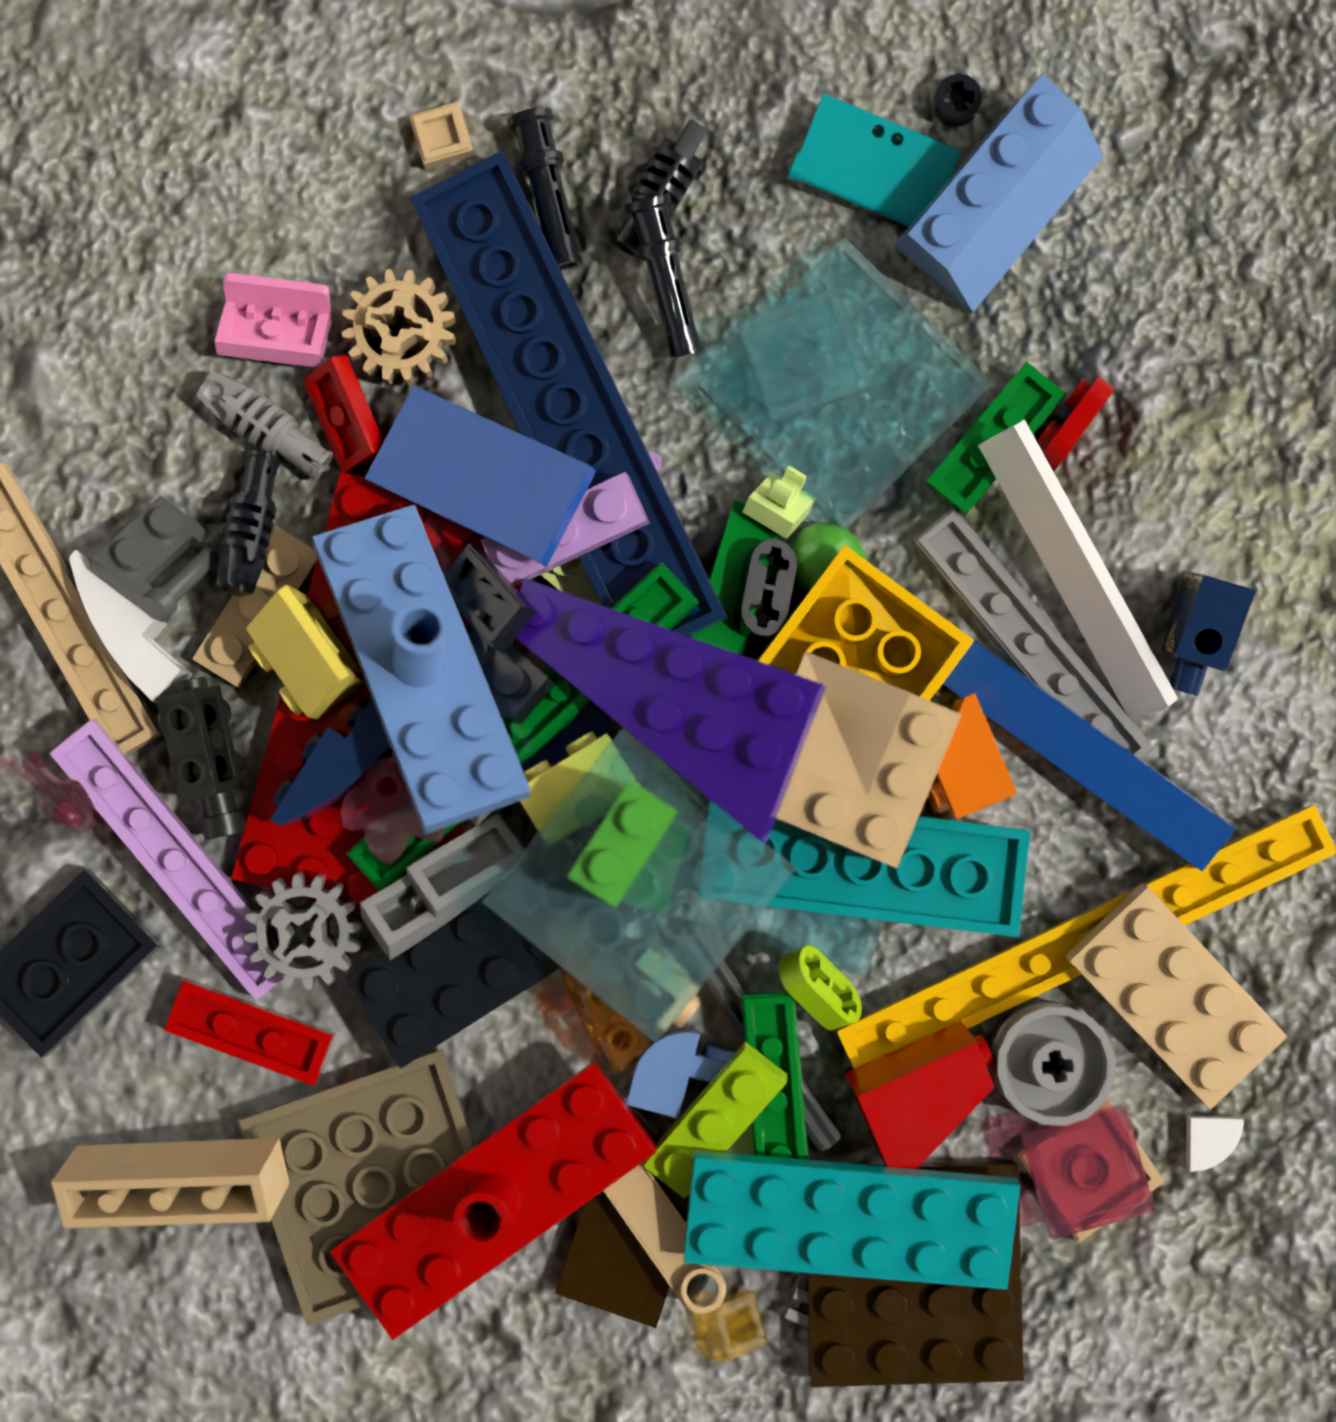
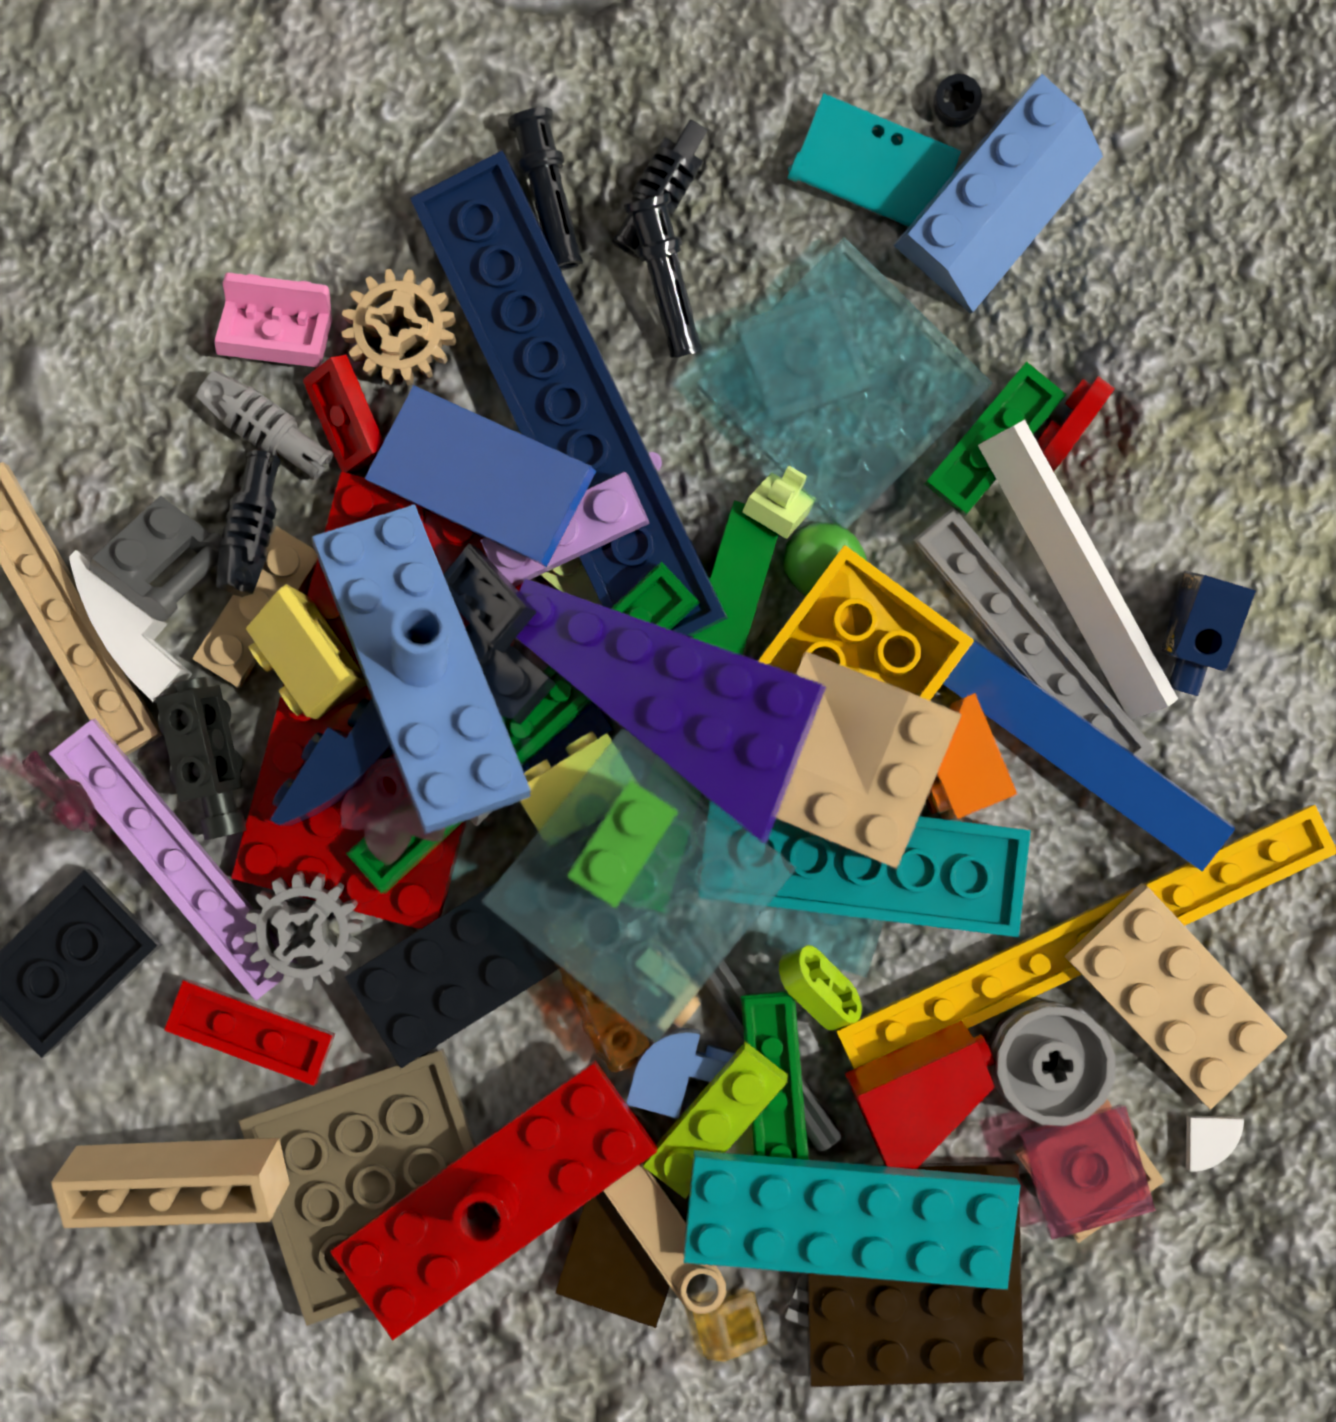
(440, 886): light grey slope -> none
(441, 135): tan tile -> none
(777, 592): black beam -> none

